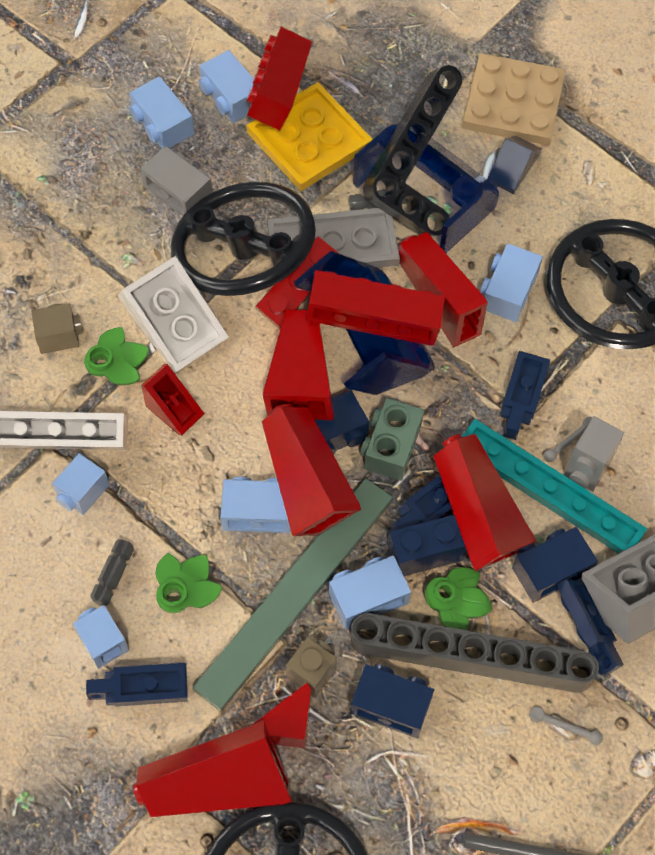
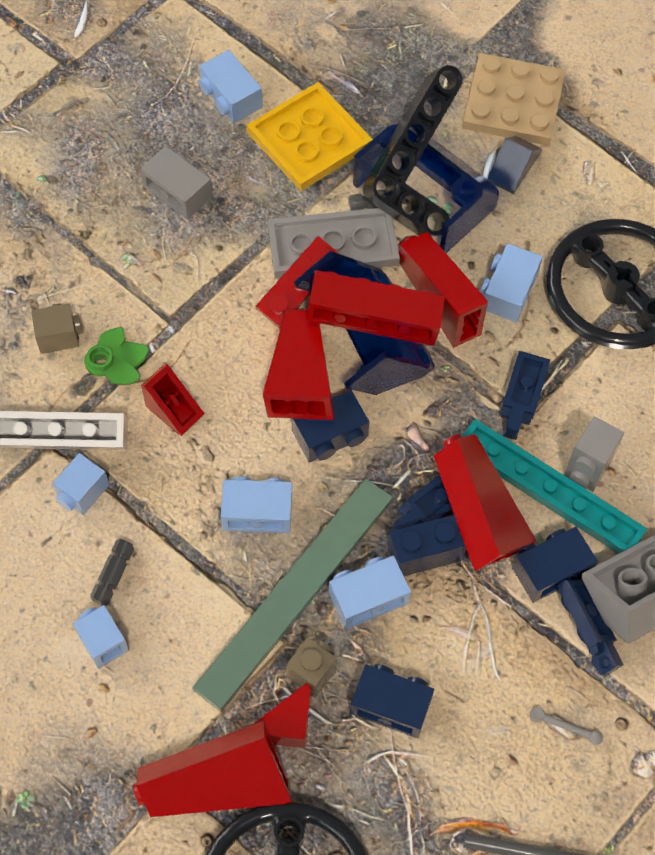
(141, 685): dark blue hinge -> none
(161, 113): light blue brick -> none
(173, 314): white slope -> none
(188, 580): bright green plate -> none
(243, 237): black piece -> none
(278, 78): red brick -> none
(307, 472): red slope -> none
(396, 439): sand green brick -> none
(463, 598): bright green plate -> none
(489, 645): dark grey beam -> none
(551, 454): light grey hinge -> none

